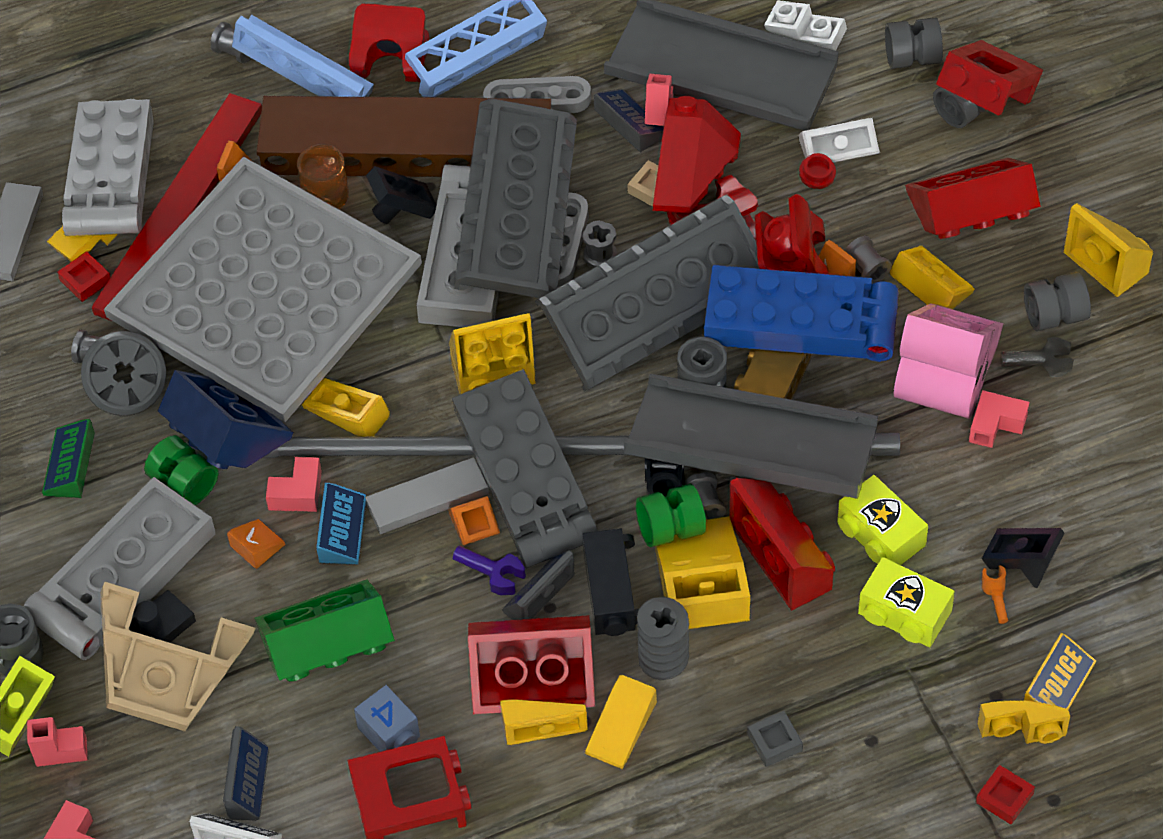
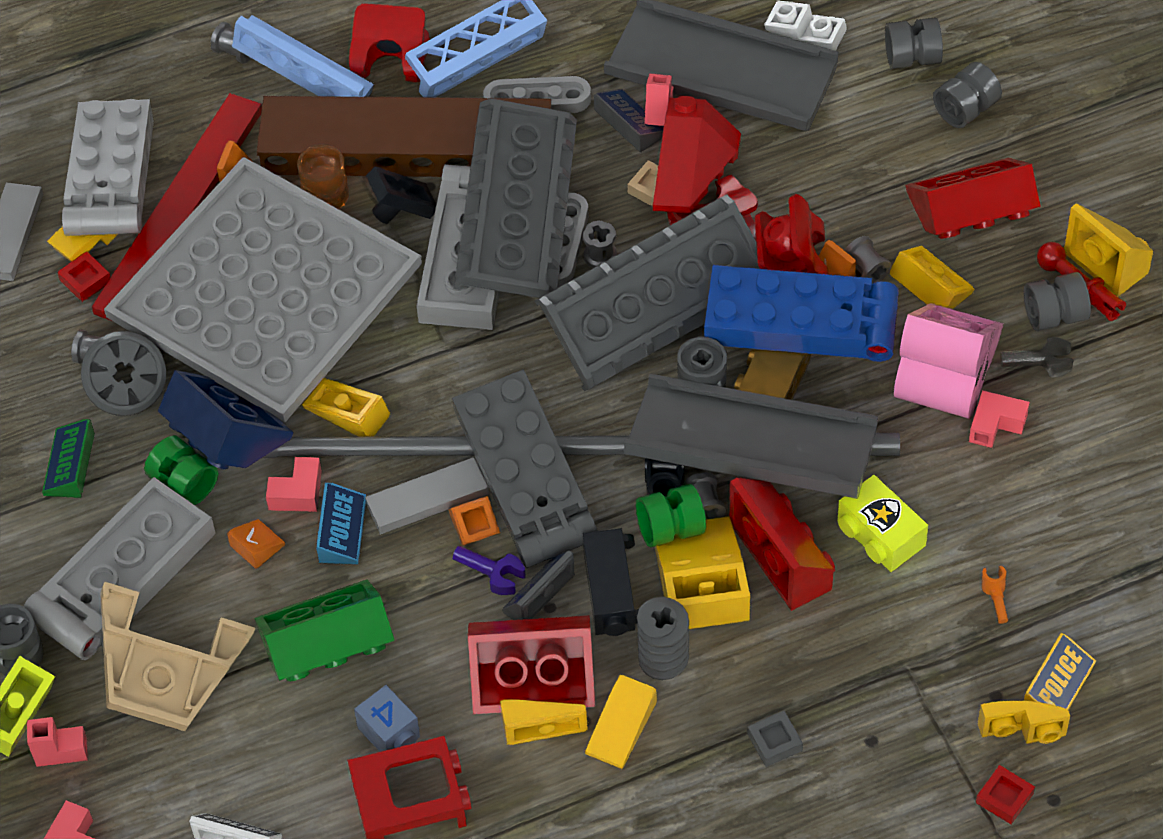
(162, 618): black tile -> none
(245, 776): slope -> none
(492, 351): yellow slope -> none
(817, 171): red plate -> none
(841, 140): white slope -> none
(906, 602): neon yellow brick -> none
(989, 87): red window -> none
(1023, 549): black slope -> none
(1053, 257): none -> red pin

